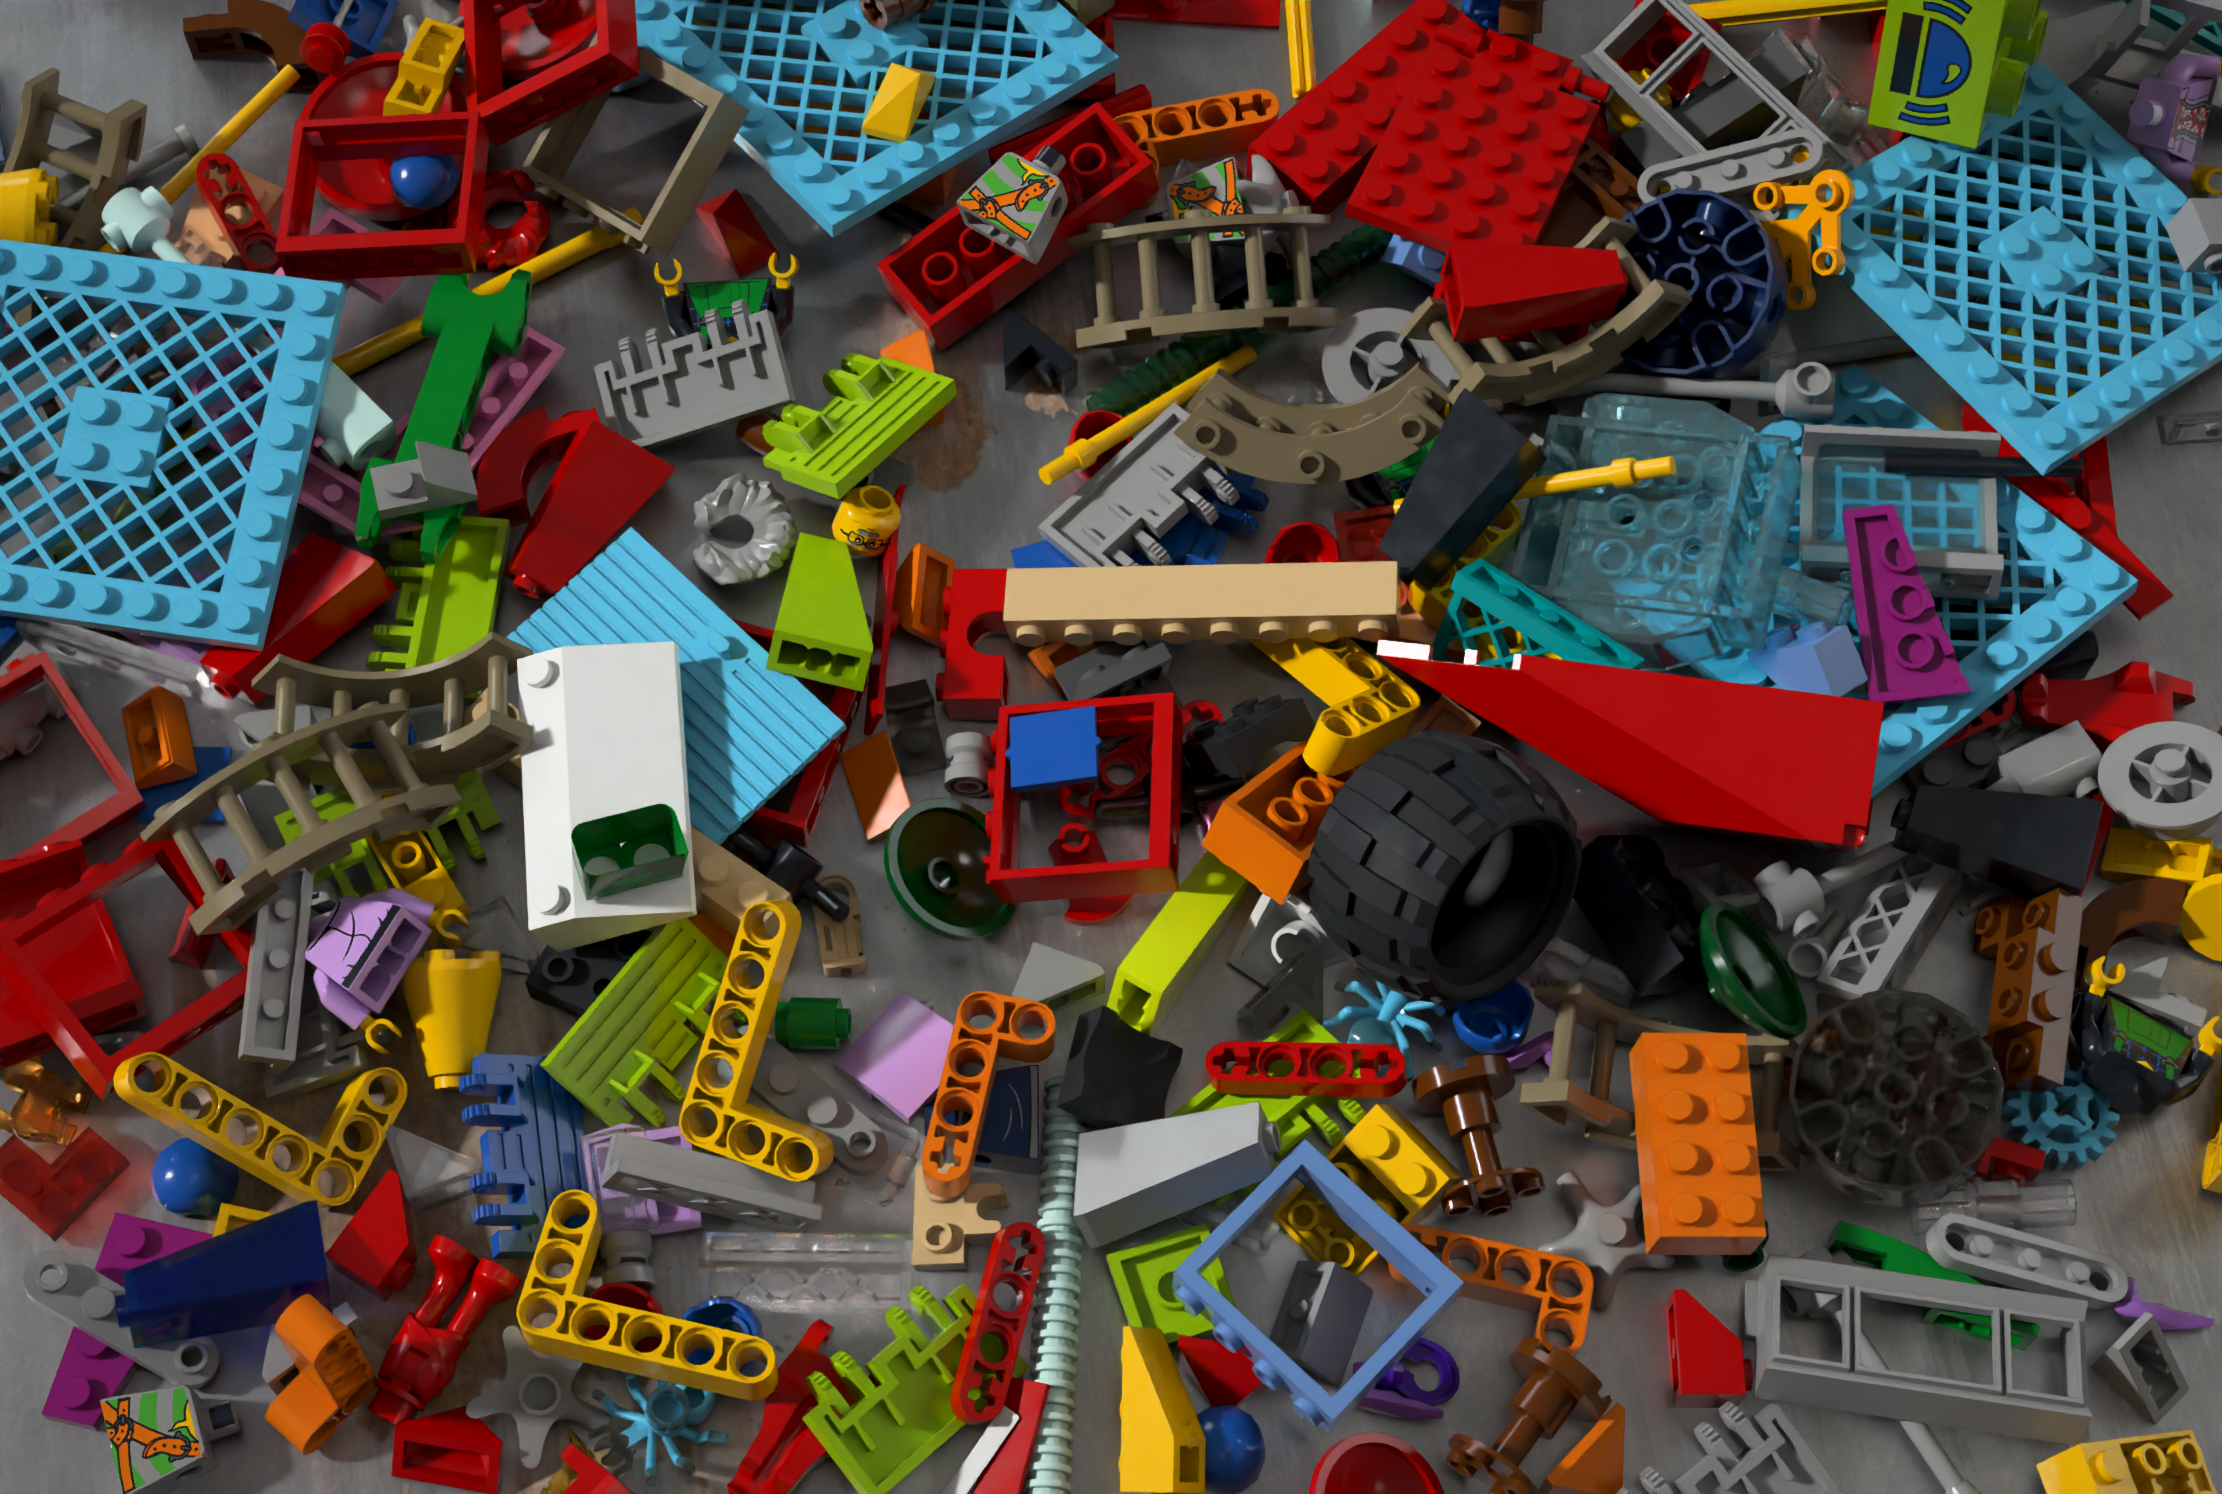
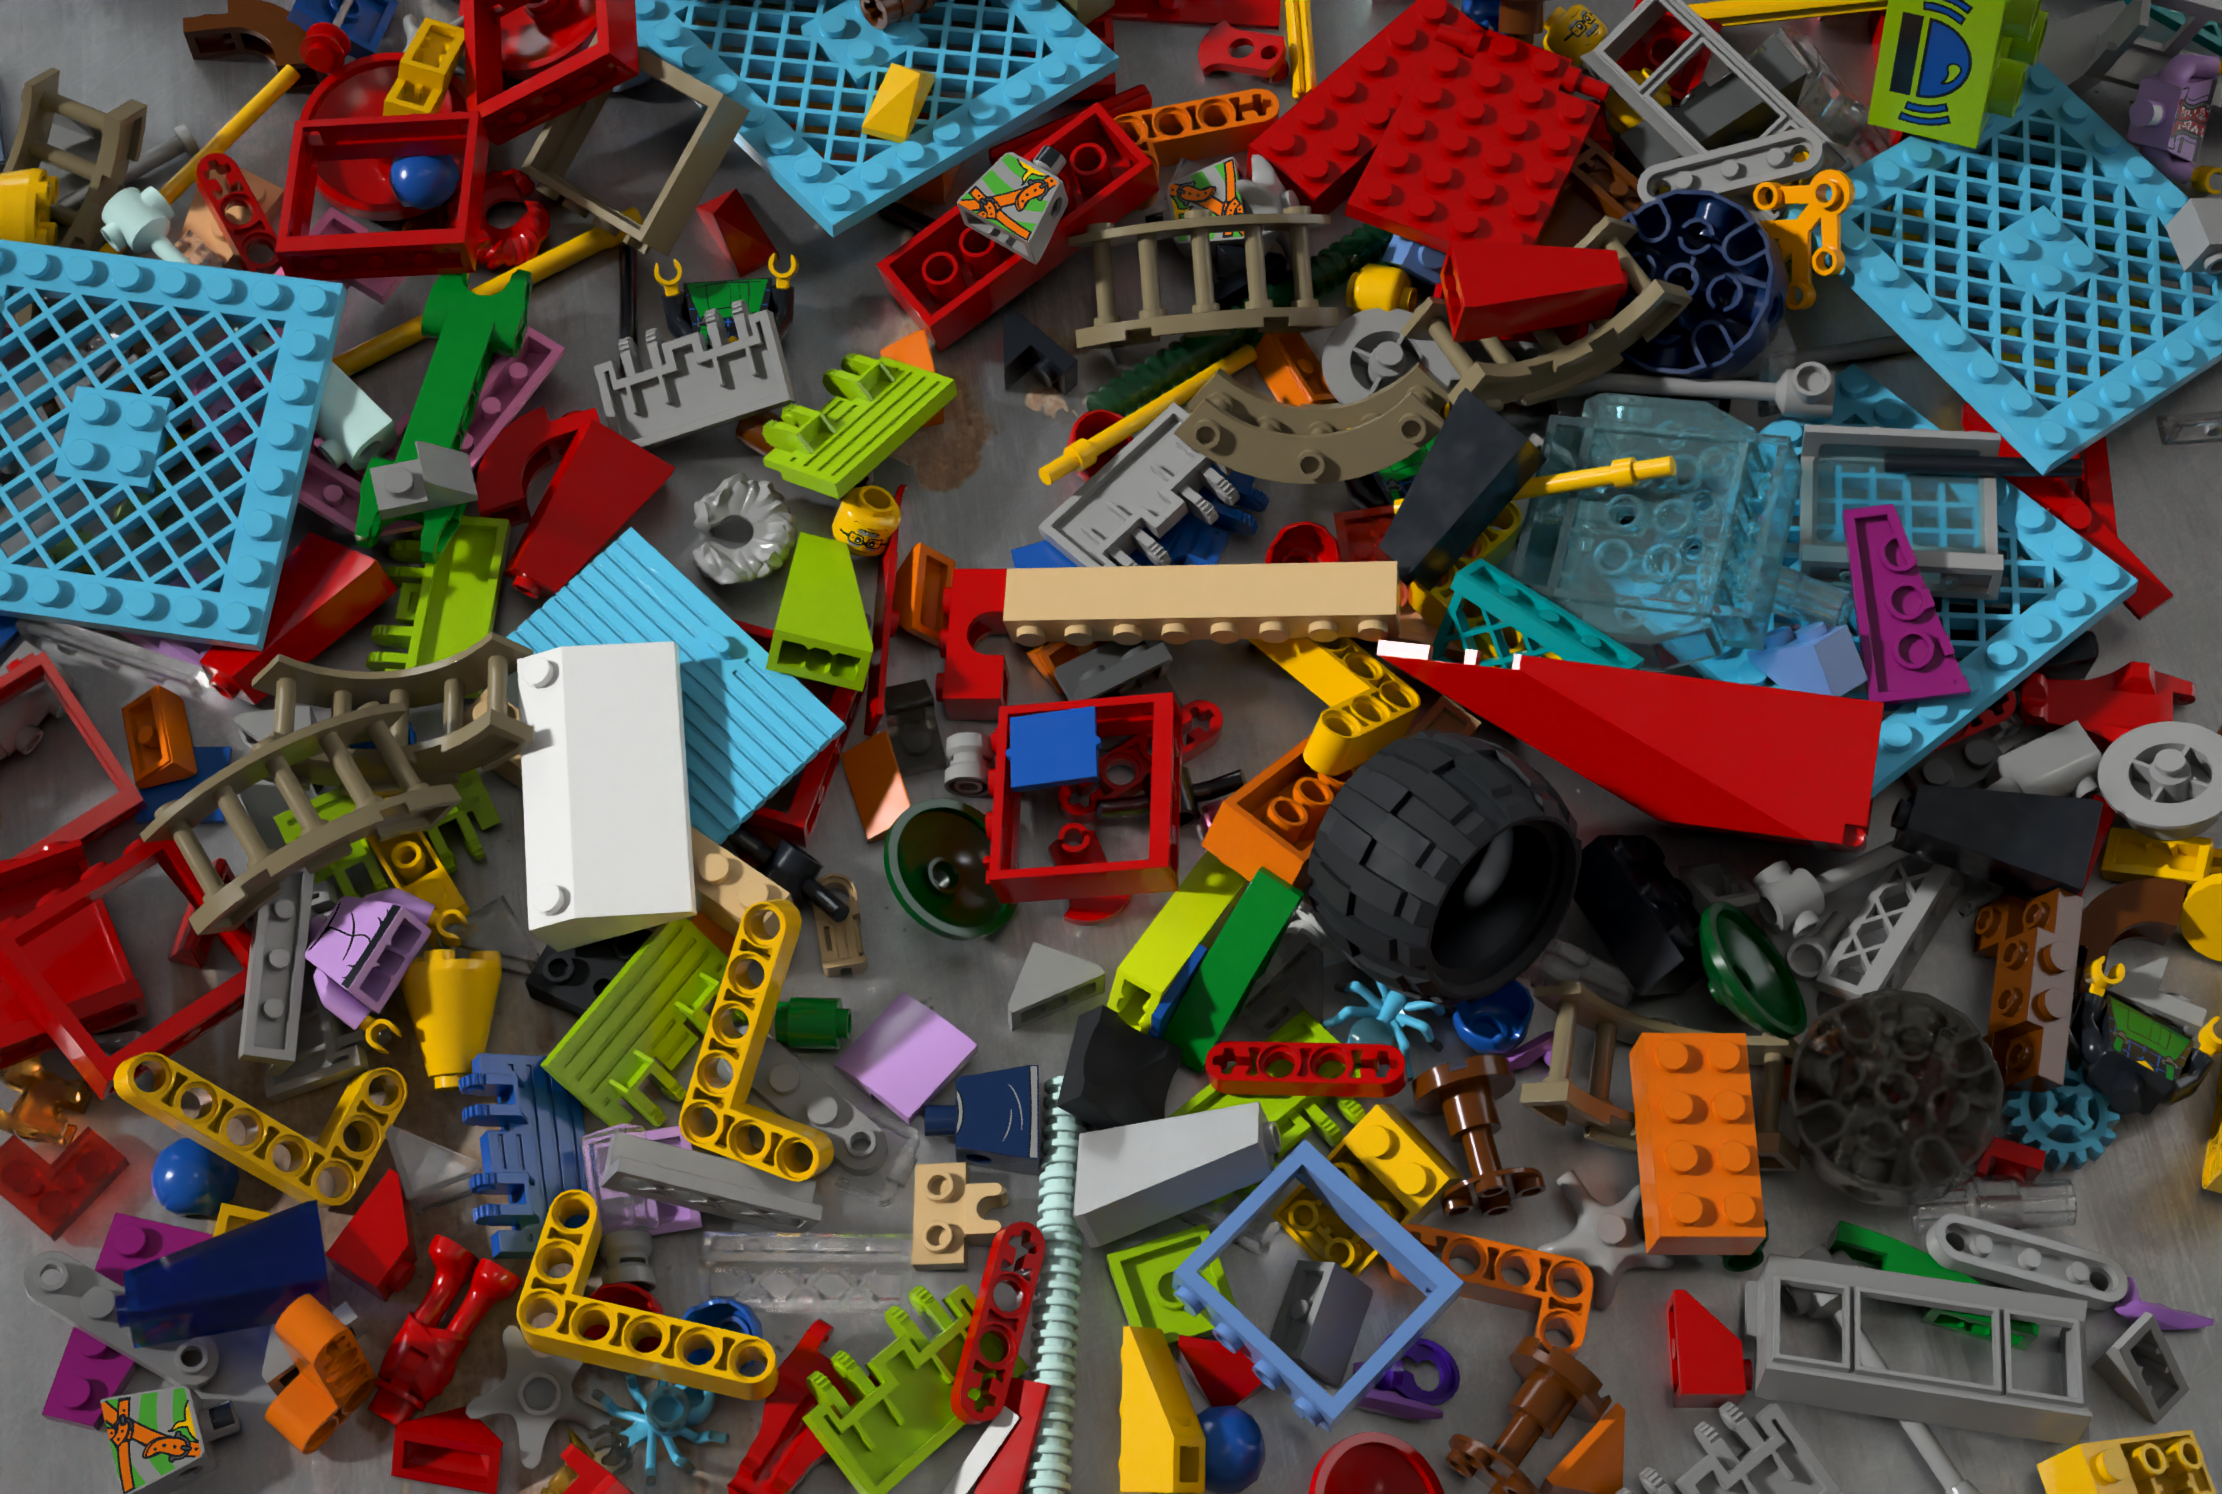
(628, 296): none -> black bar
(635, 829): green piece -> none
(973, 1093): orange beam -> none
(1166, 1008): none -> blue piece
(1223, 39): none -> red piece
(1233, 966): none -> green slope
(1246, 736): black brick -> none
(1291, 370): none -> orange slope
(1380, 288): none -> yellow head
(1573, 33): none -> yellow head

